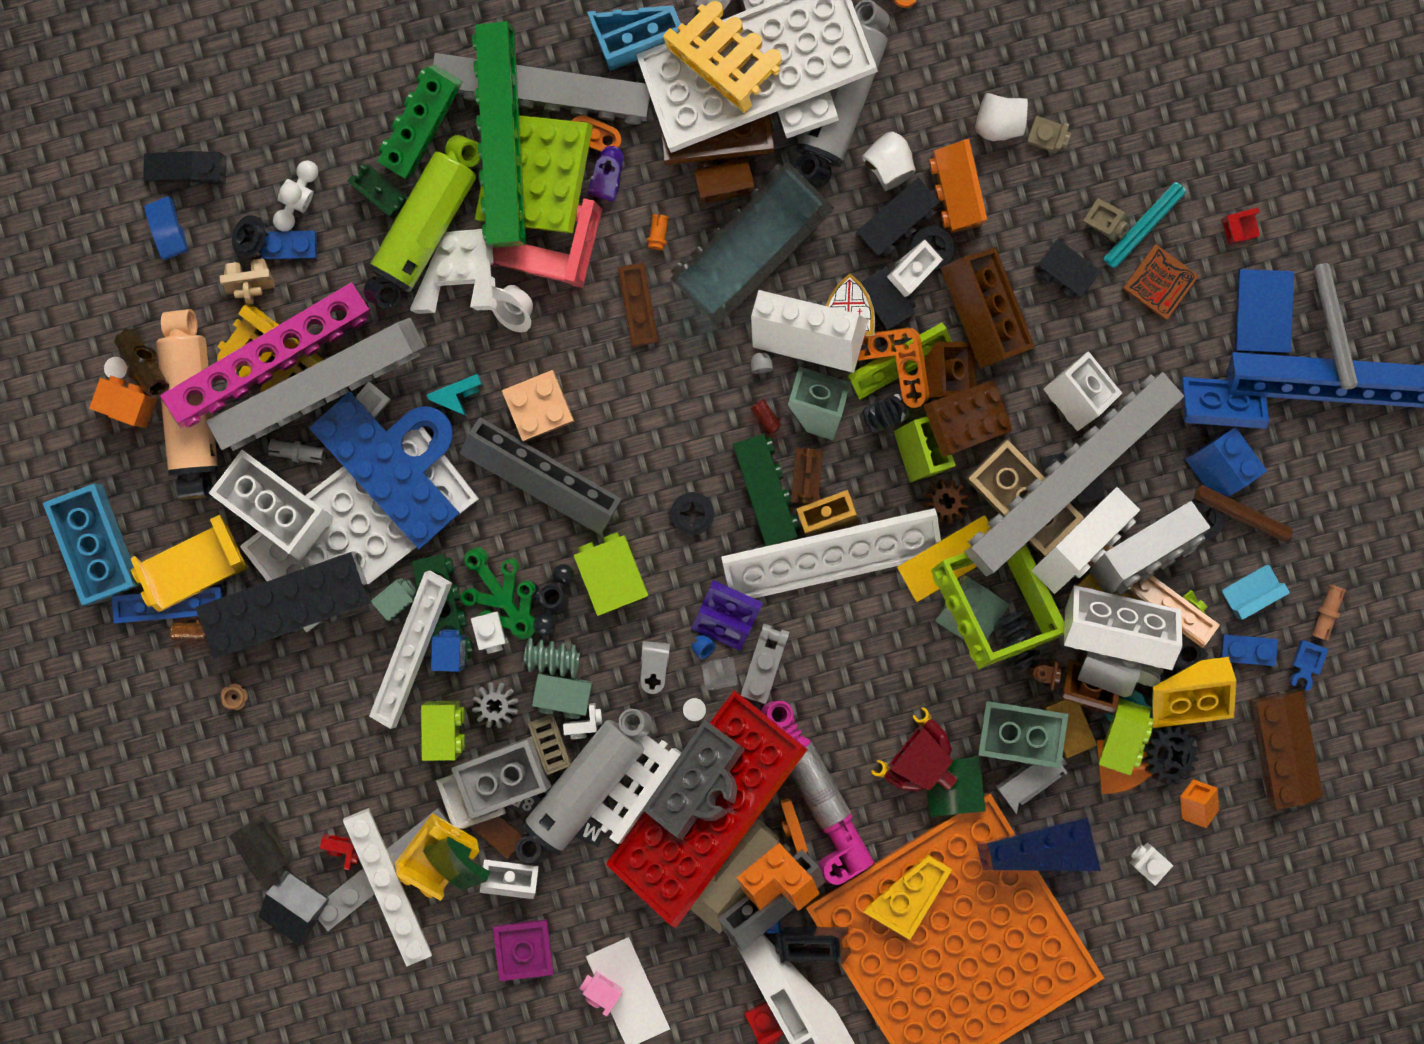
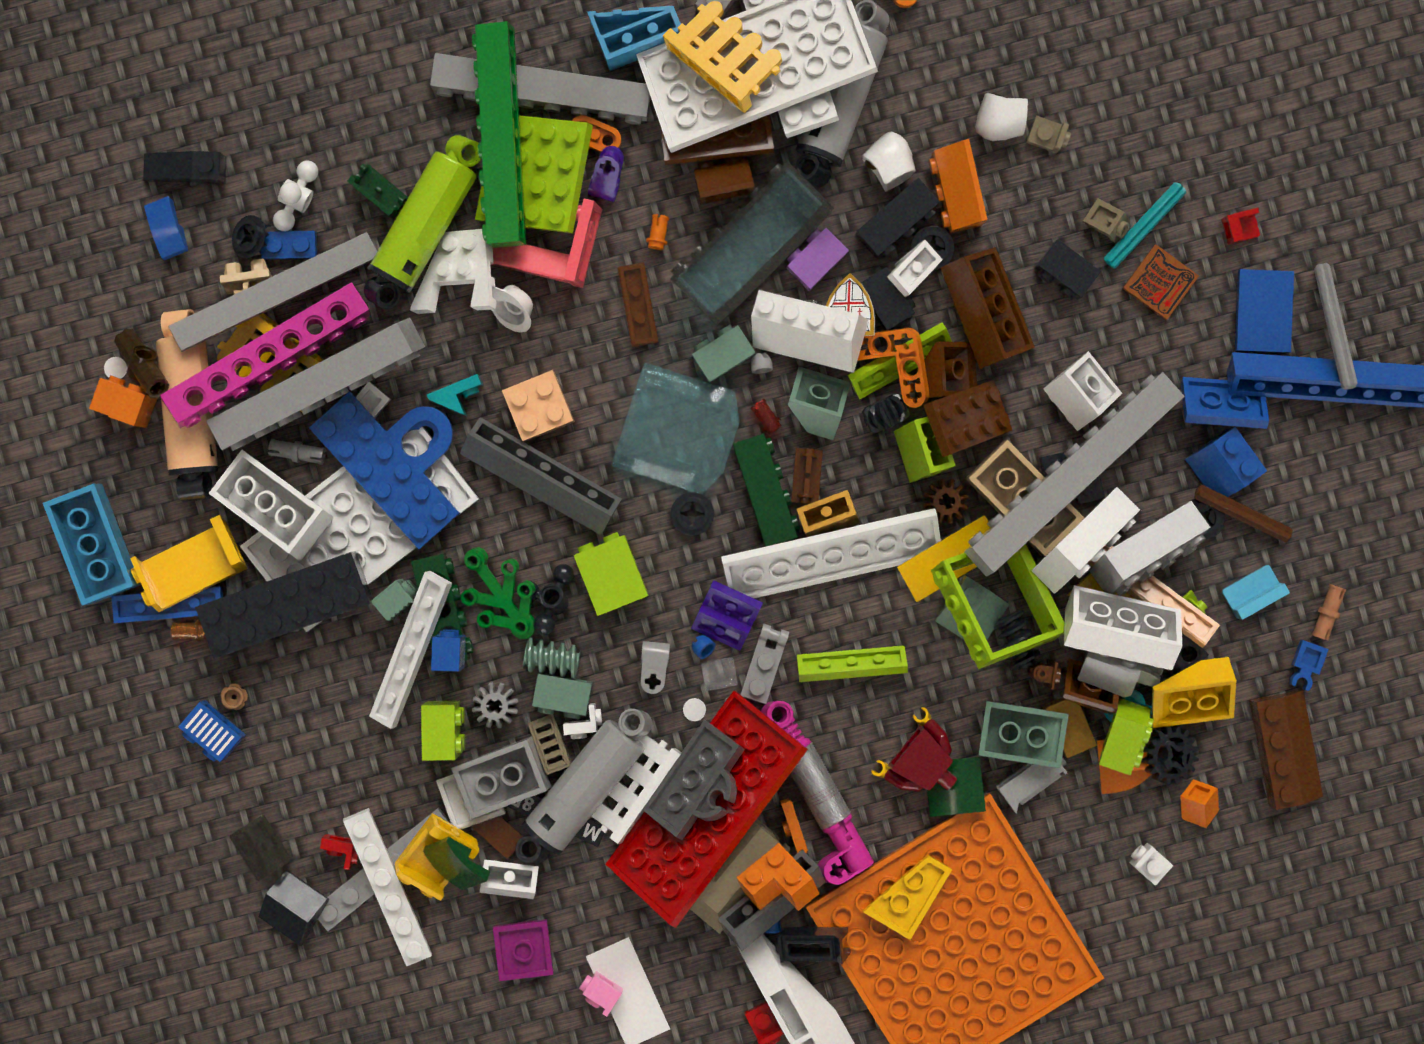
(211, 731): none -> blue brick
(273, 292): none -> light grey tile
(419, 121): green brick -> none
(489, 632): white bracket -> none
(677, 430): none -> clear light blue wedge
(723, 353): none -> sand green brick
(816, 259): none -> medium lavender brick
(852, 663): none -> lime plate
(1052, 847): clear blue wedge -> none
(1249, 649): blue plate -> none

